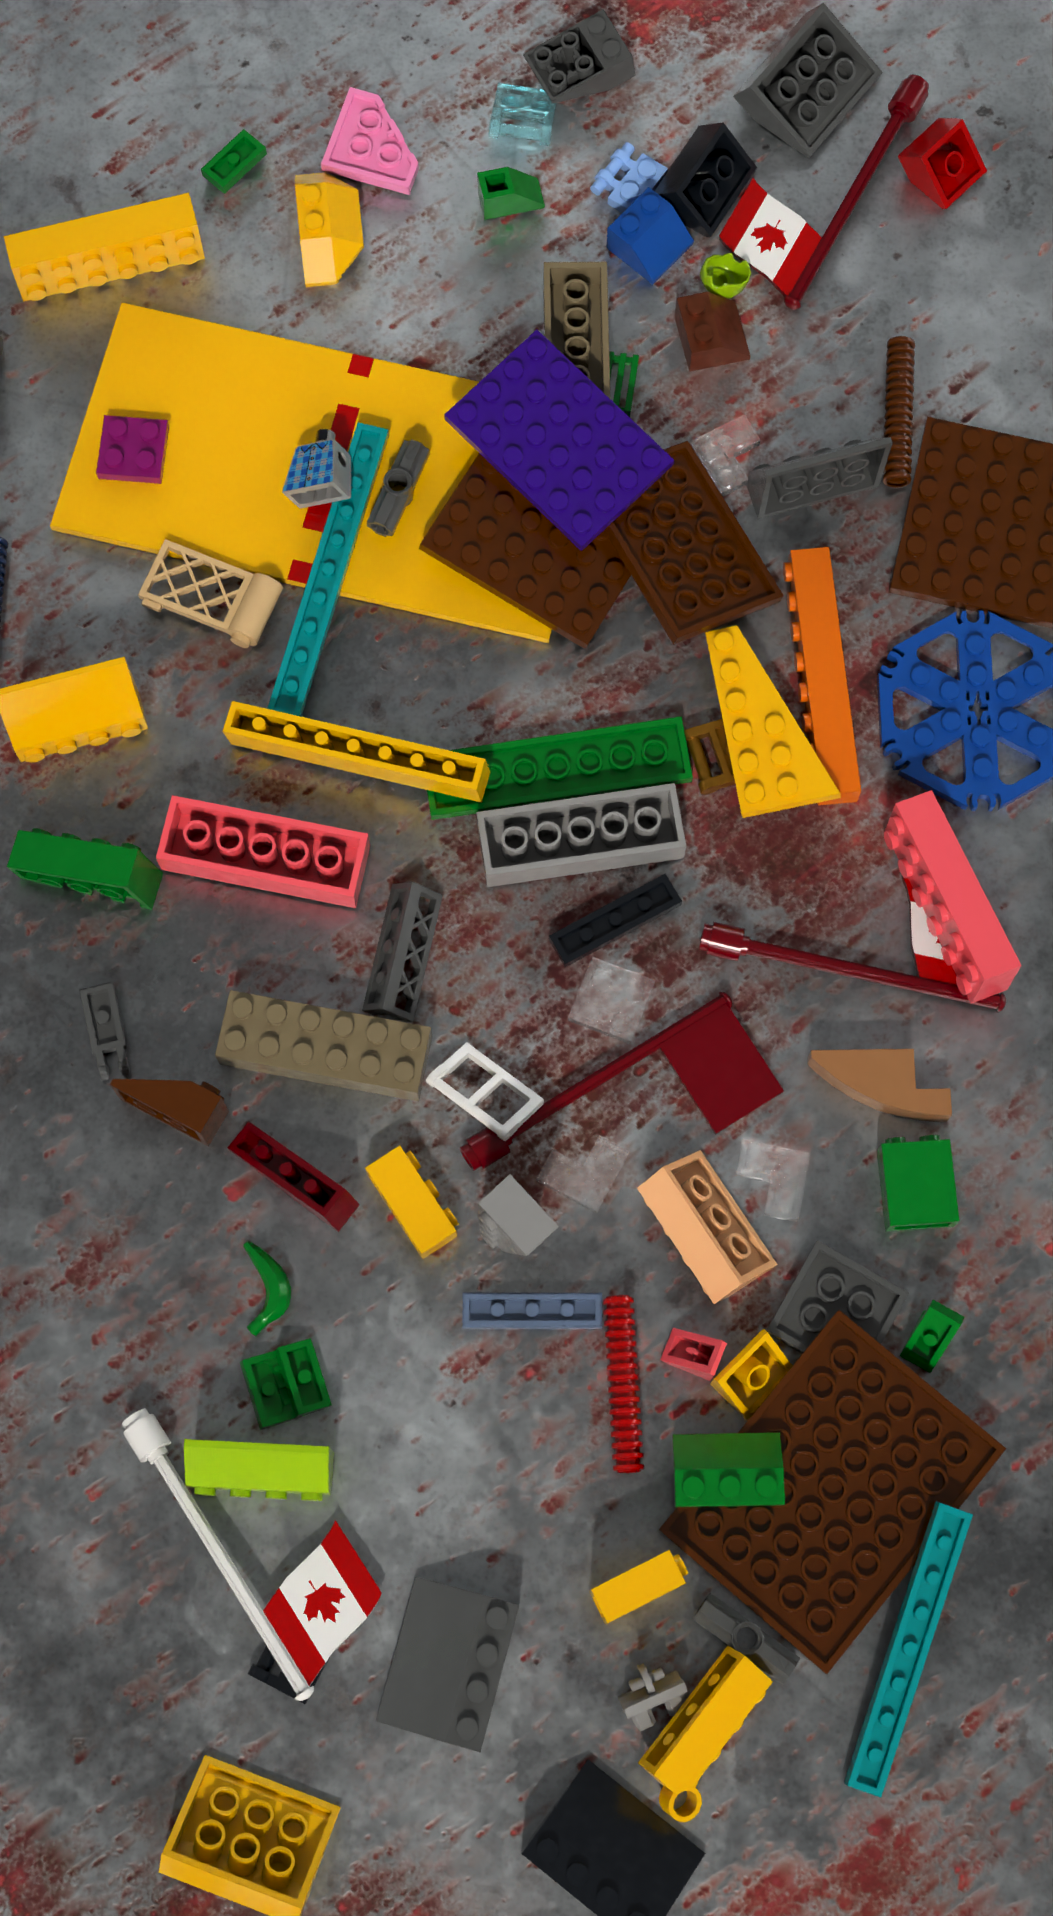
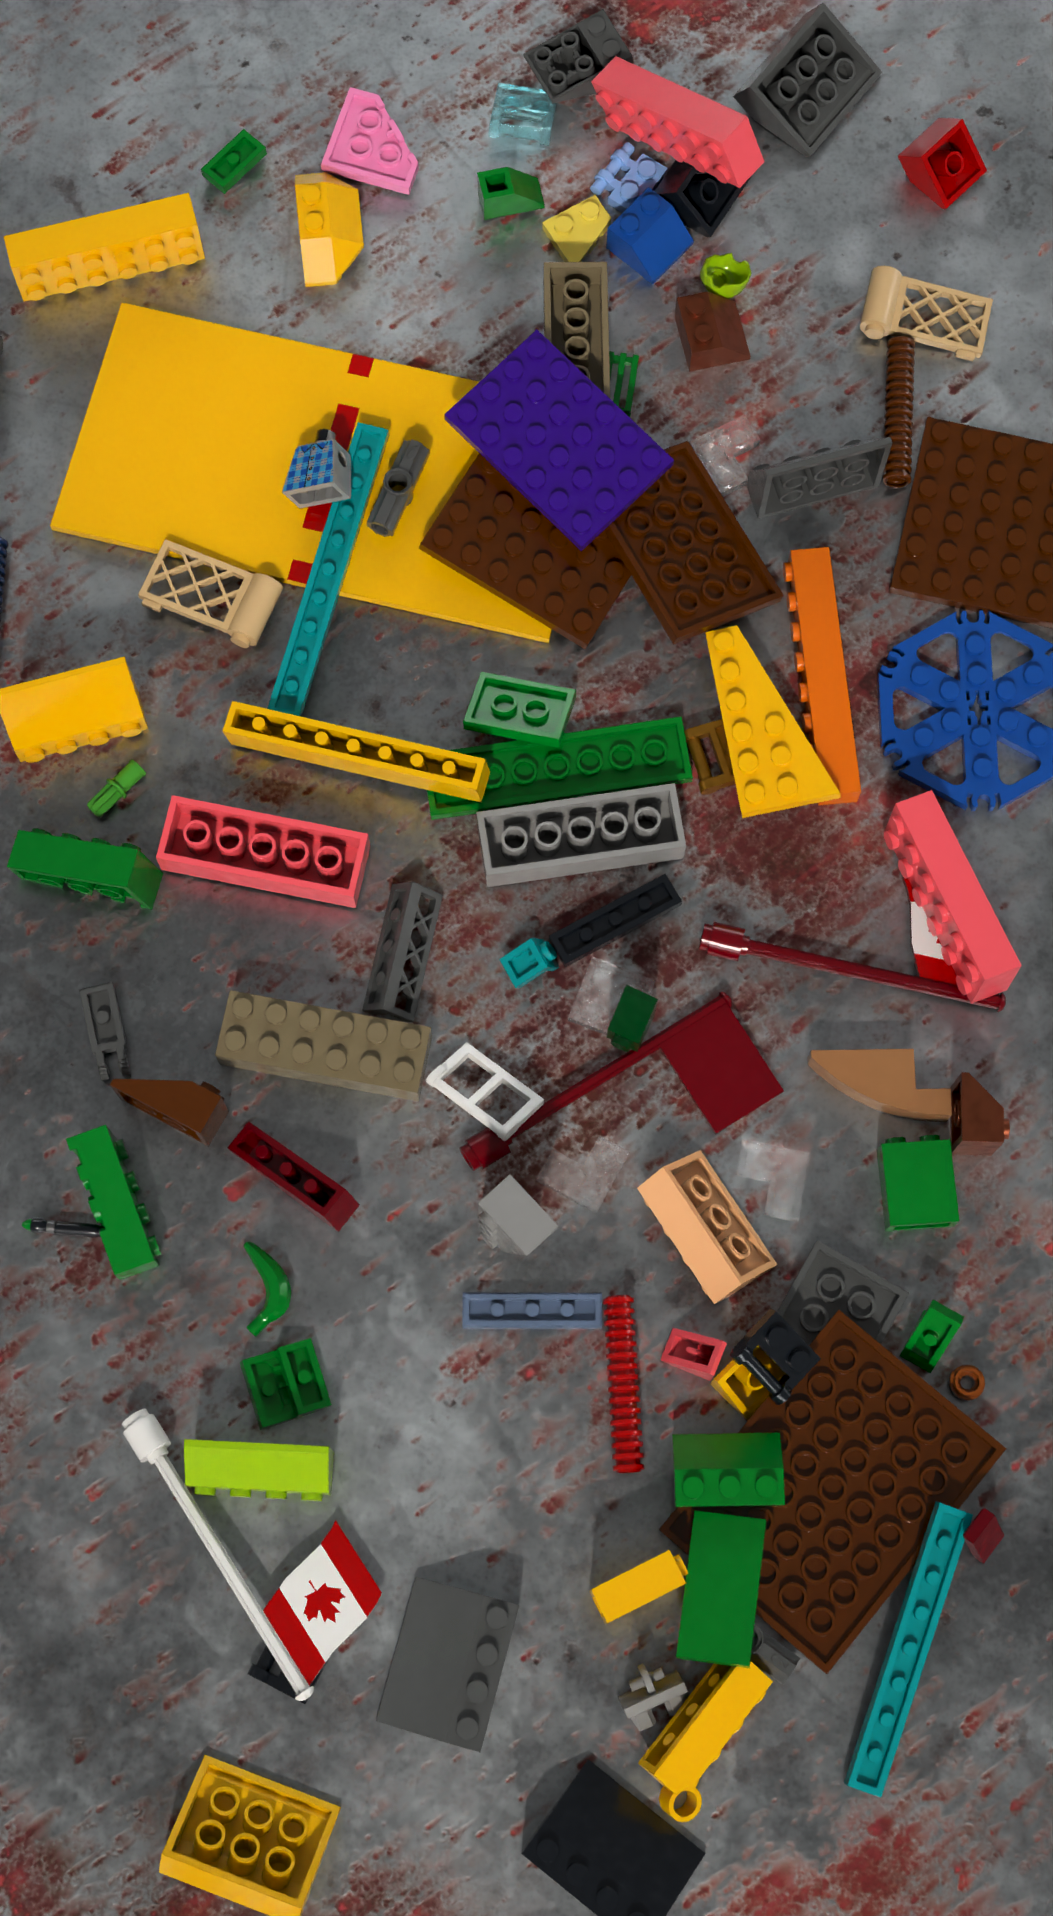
(40, 1225): none -> black piece
(115, 1201): none -> green wedge
(116, 788): none -> bright green axle
(132, 449): magenta plate -> none
(412, 1201): yellow brick -> none
(519, 709): none -> green plate
(529, 961): none -> teal bracket
(577, 229): none -> light yellow wing
(631, 1019): none -> dark green slope
(678, 122): none -> coral brick
(721, 1589): none -> green tile
(781, 241): flag -> none
(783, 1347): none -> black plate
(885, 304): none -> tan piece
(974, 1374): none -> dark orange plate
(976, 1119): none -> copper slope
(983, 1535): none -> dark red tile

